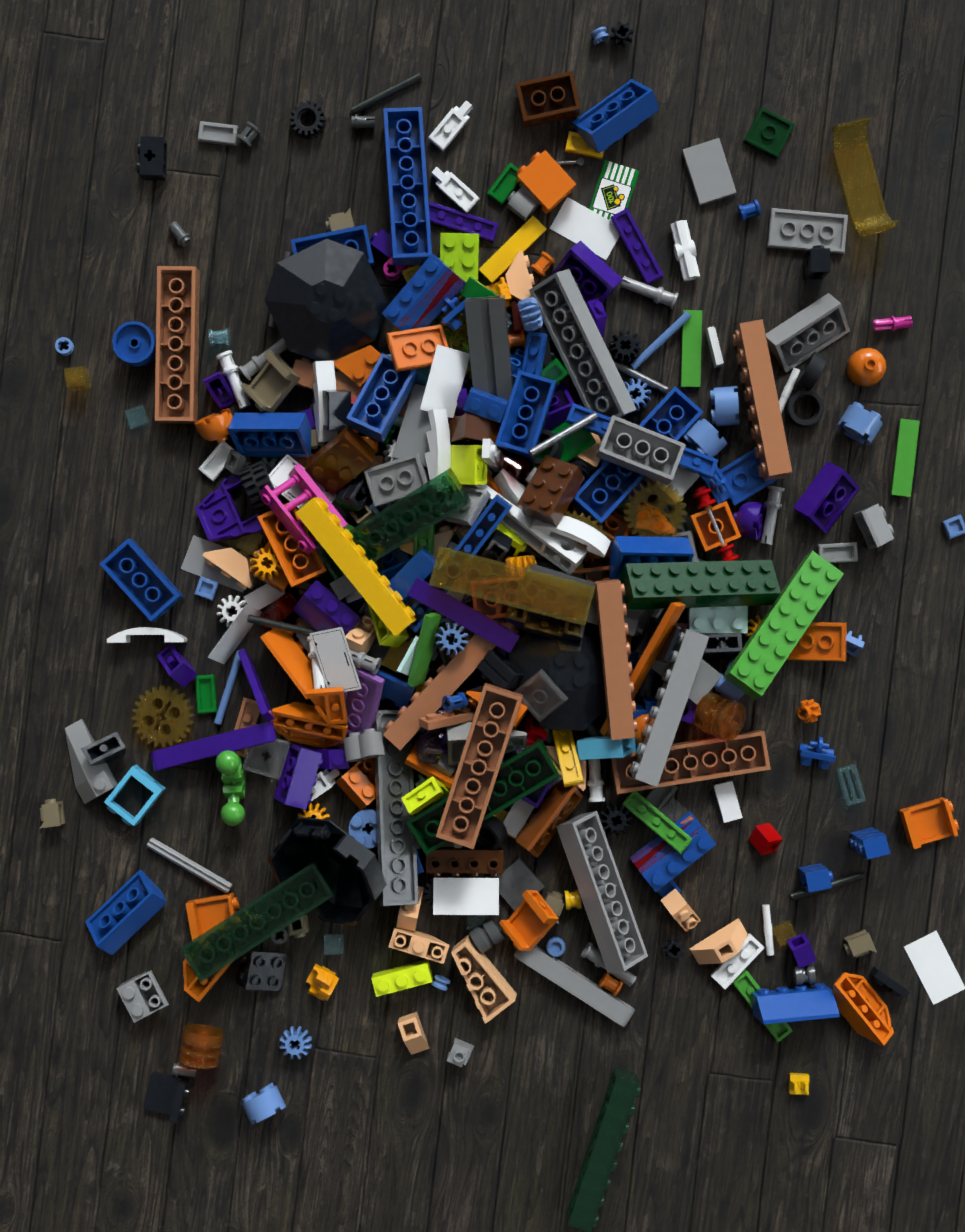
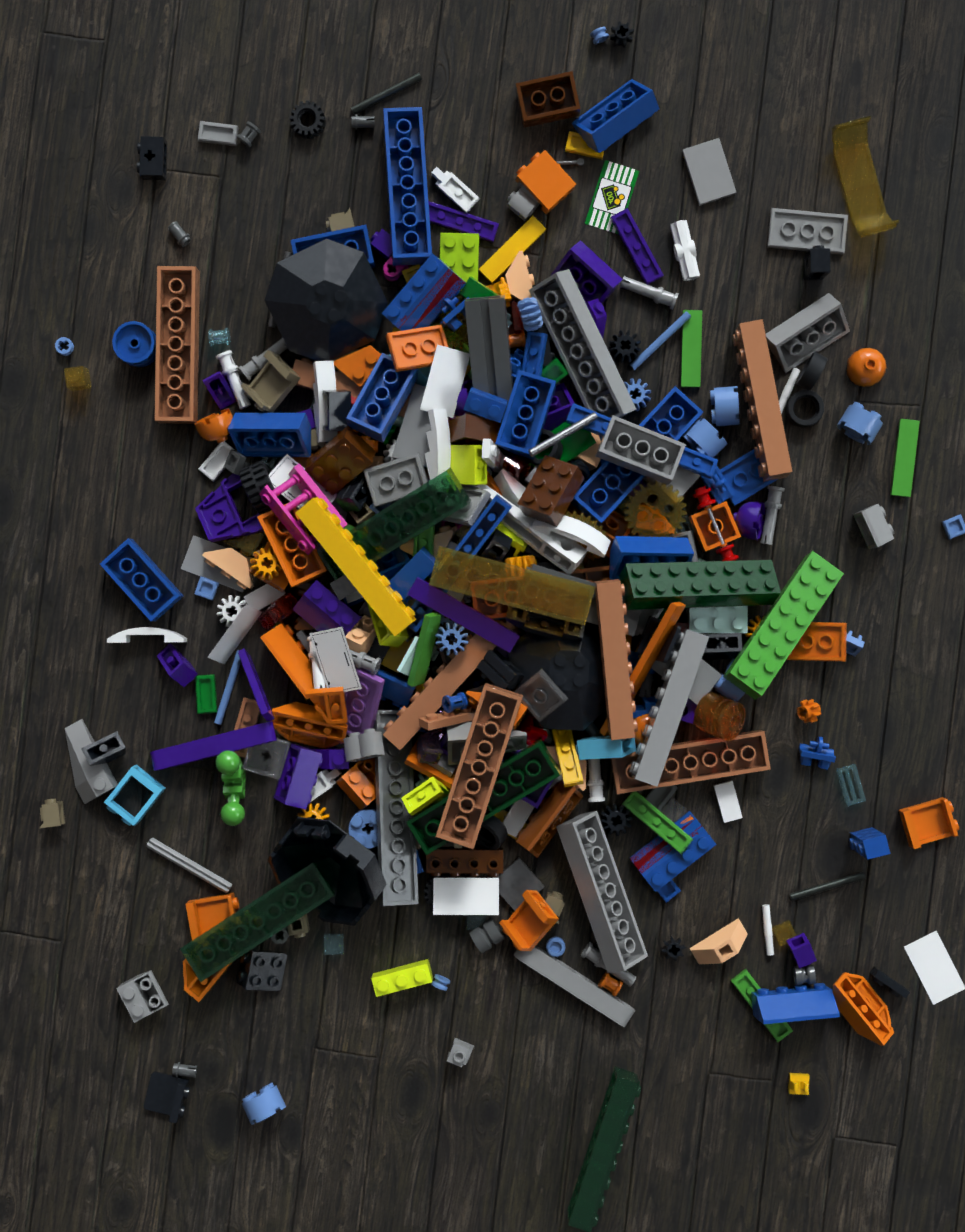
(125, 912): blue slope -> none
(136, 417): clear light blue tile -> none
(147, 707): clear yellow gear -> none
(201, 1046): clear orange wheel -> none
(280, 625): pearl dark grey bar -> none
(297, 1049): medium blue gear -> none
(321, 982): light orange hair -> none
(409, 913): light nougat slope -> none
(413, 1033): light nougat slope -> none
(419, 944): light nougat slope -> none
(450, 126): white hinge -> none
(484, 981): light nougat wedge -> none
(504, 185): green tile -> none
(543, 264): orange bush -> none
(572, 899): yellow wheel -> none
(583, 224): white sticker -> none
(637, 375): flat silver bar -> none
(680, 910): light nougat slope -> none
(714, 347): white tile -> none
(731, 969): white plate -> none
(749, 210): blue bush -> none
(765, 839): red panel -> none
(768, 133): dark green tile -> none
(815, 877): blue brick -> none
(826, 497): dark purple slope -> none
(838, 552): light grey tile -> none
(859, 944): dark tan window -> none
(892, 323): dark pink axle -> none

